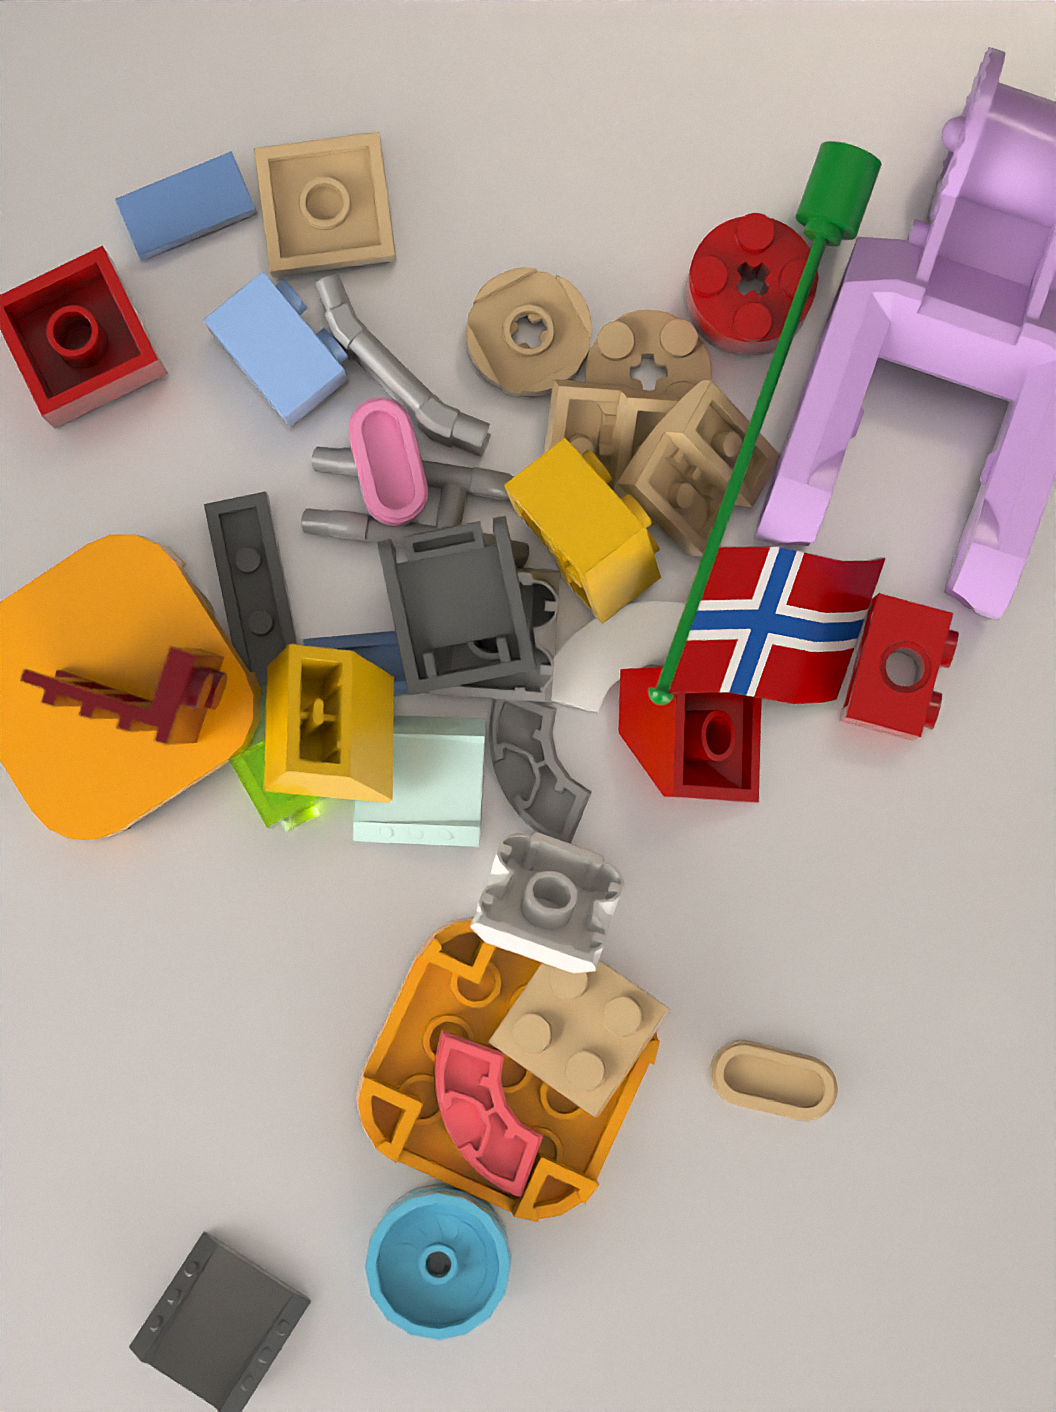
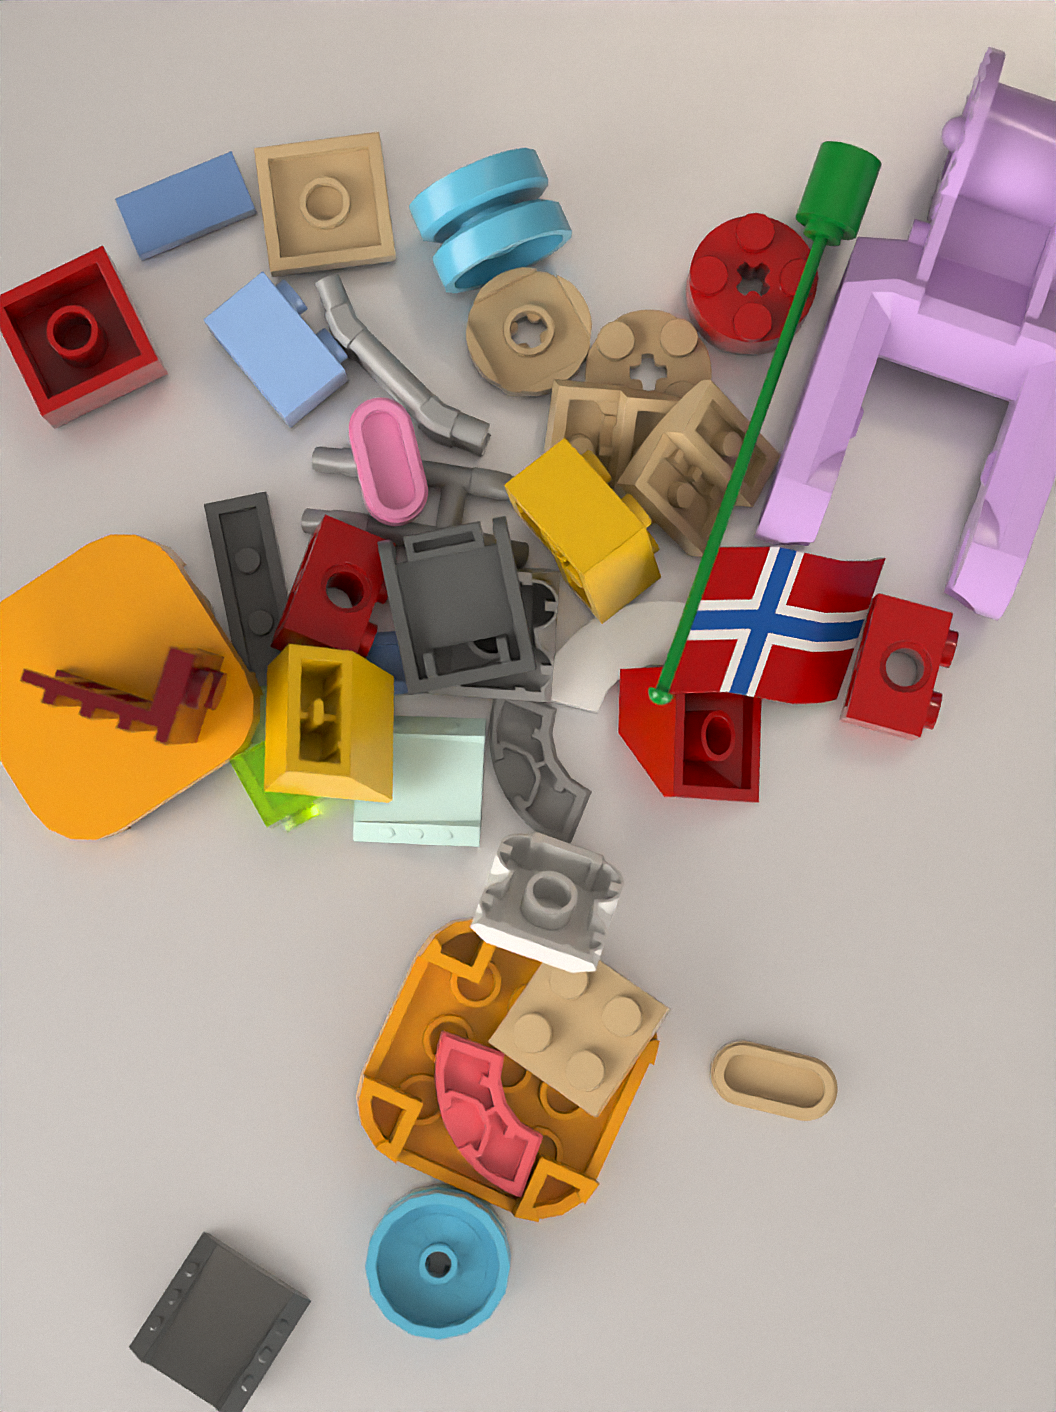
(340, 559): none -> red brick
(490, 219): none -> medium azure wheel

